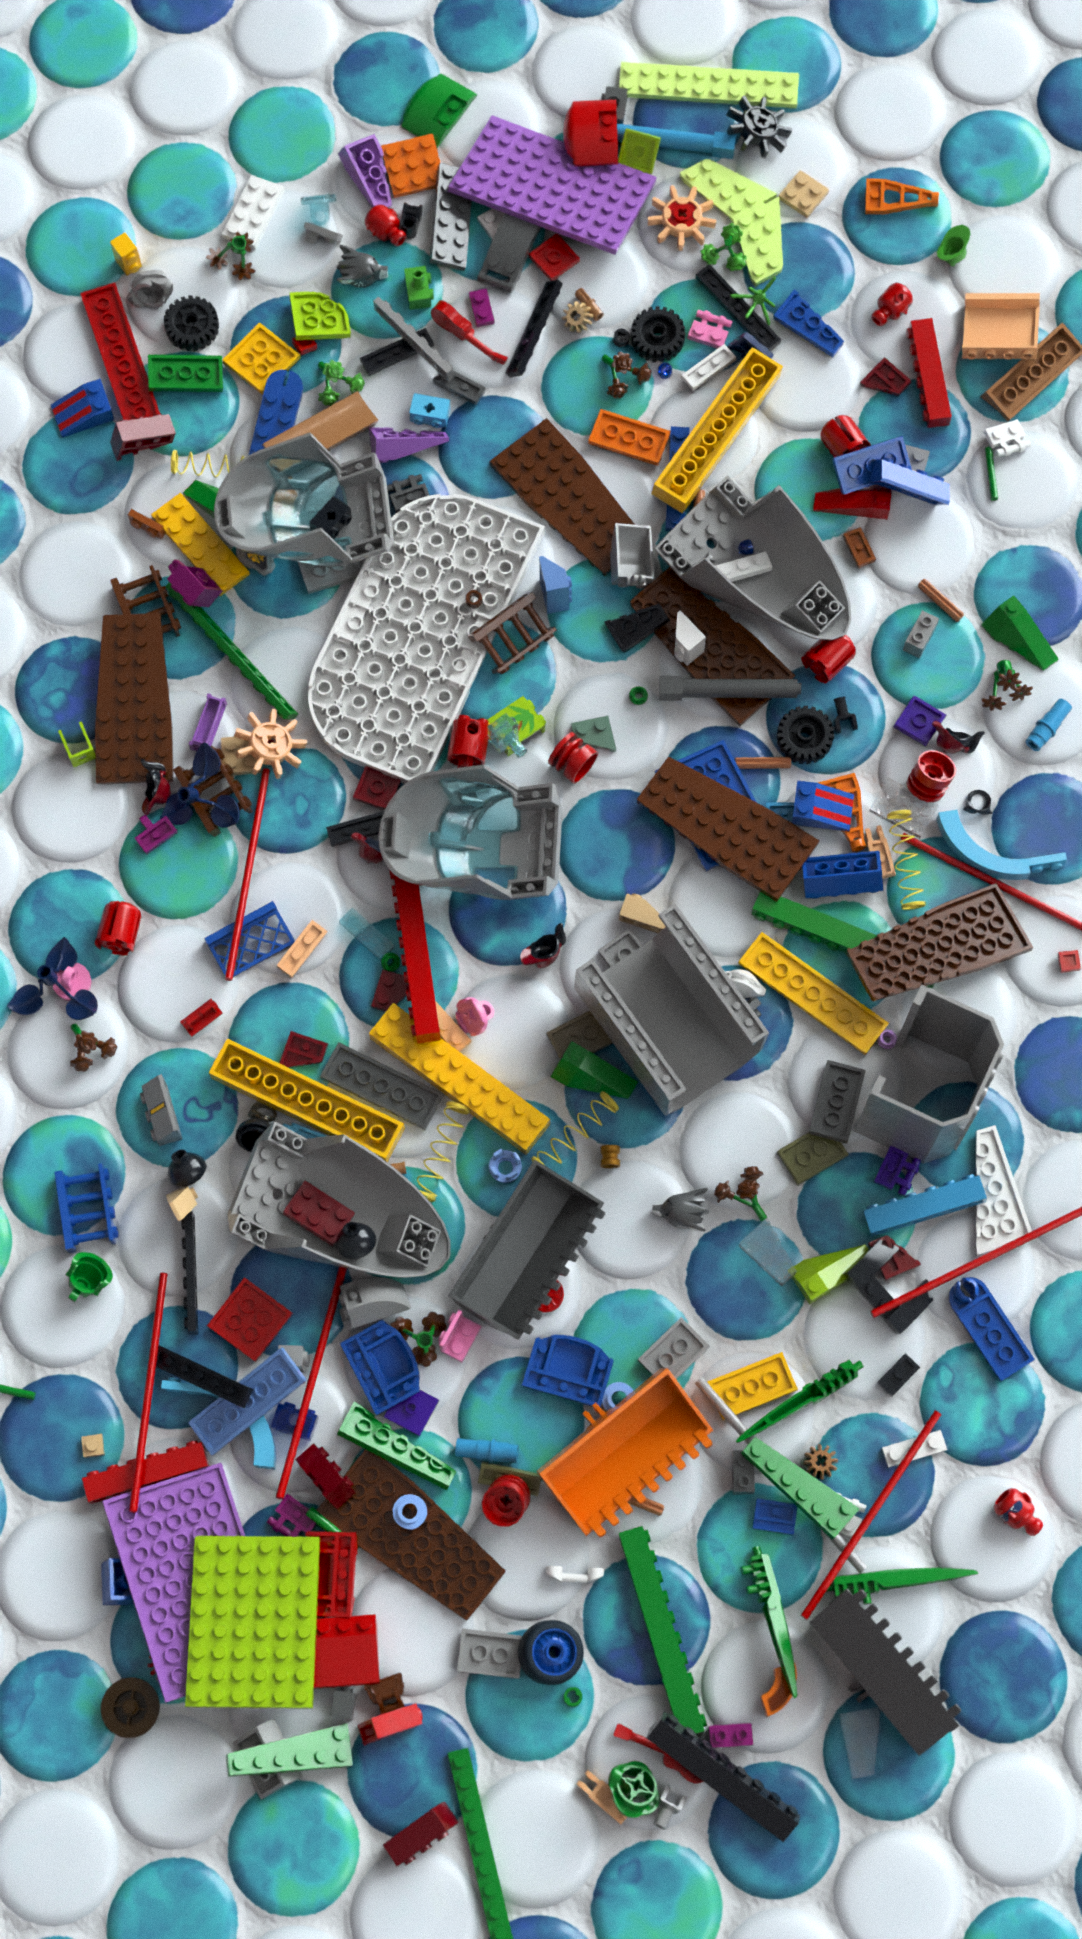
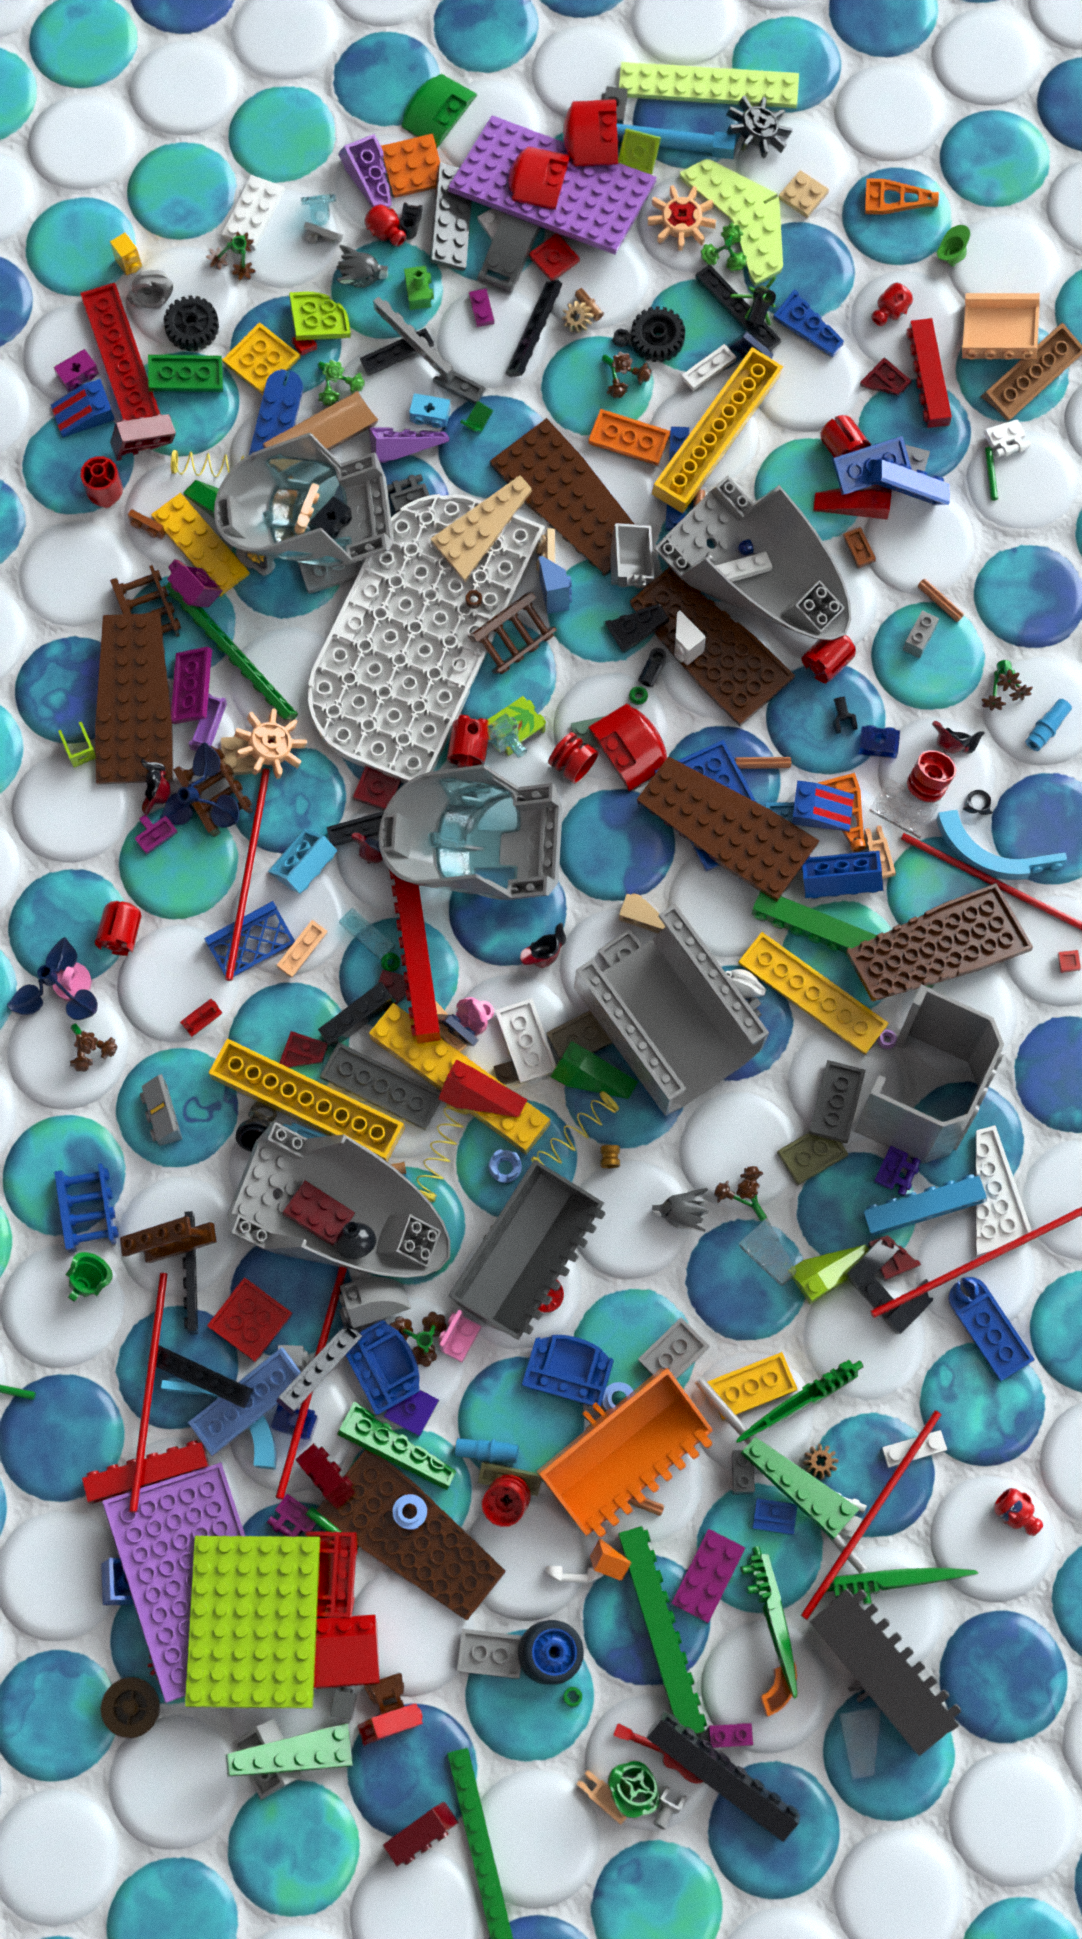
(76, 370): none -> magenta brick
(93, 1445): tan plate -> none
(101, 481): none -> red cylinder
(168, 1239): none -> reddish brown fence
(182, 1201): tan slope -> none
(186, 1168): black piece -> none
(191, 685): none -> magenta plate
(303, 860): none -> medium azure slope
(306, 510): none -> light nougat hinge
(318, 1368): none -> plate
(357, 1015): none -> black brick
(452, 321): red piece -> none
(454, 1027): none -> dark blue wing
(476, 531): none -> tan wing
(476, 1091): none -> red wedge
(478, 417): none -> green bracket
(506, 1073): none -> dark brown plate
(526, 1041): none -> white plate
(538, 177): none -> red slope
(546, 546): none -> tan plate
(609, 1561): none -> orange slope
(630, 744): none -> red slope
(652, 668): none -> black piece
(668, 371): clear blue hinge -> none
(675, 688): dark grey brick -> none
(708, 334): bright pink plate -> none
(708, 1576): none -> magenta plate
(760, 306): none -> black piece
(802, 748): black wheel -> none
(870, 747): none -> clear blue brick
(898, 1375): black plate -> none
(904, 815): light yellow piece -> none
(917, 720): dark purple plate -> none
(1017, 630): green wedge -> none

